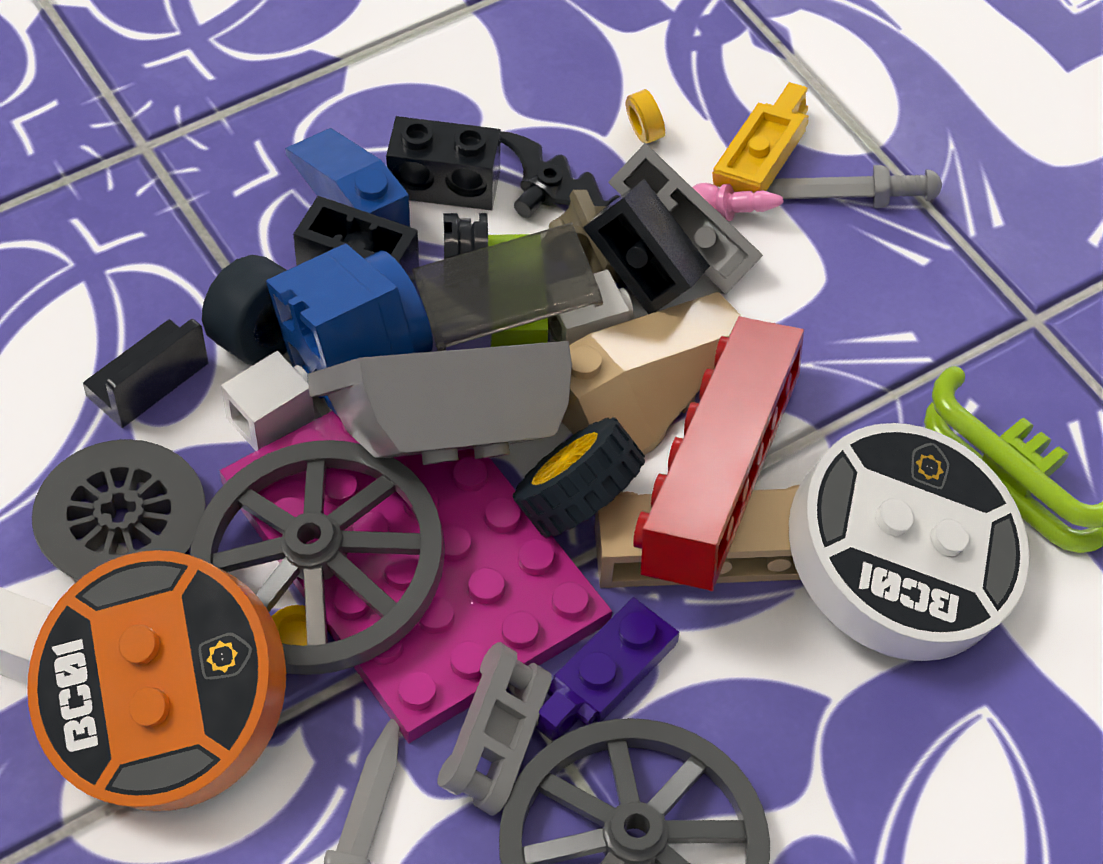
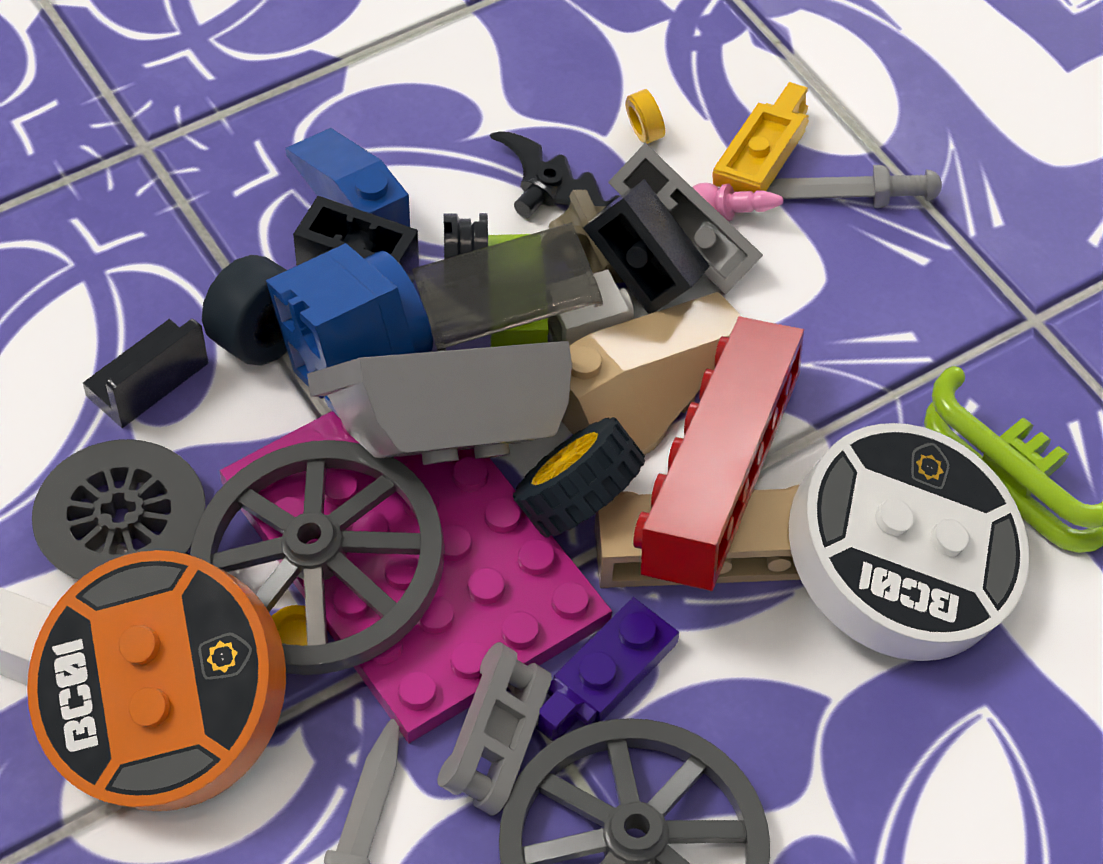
(268, 400): white brick -> none
(445, 162): black brick -> none

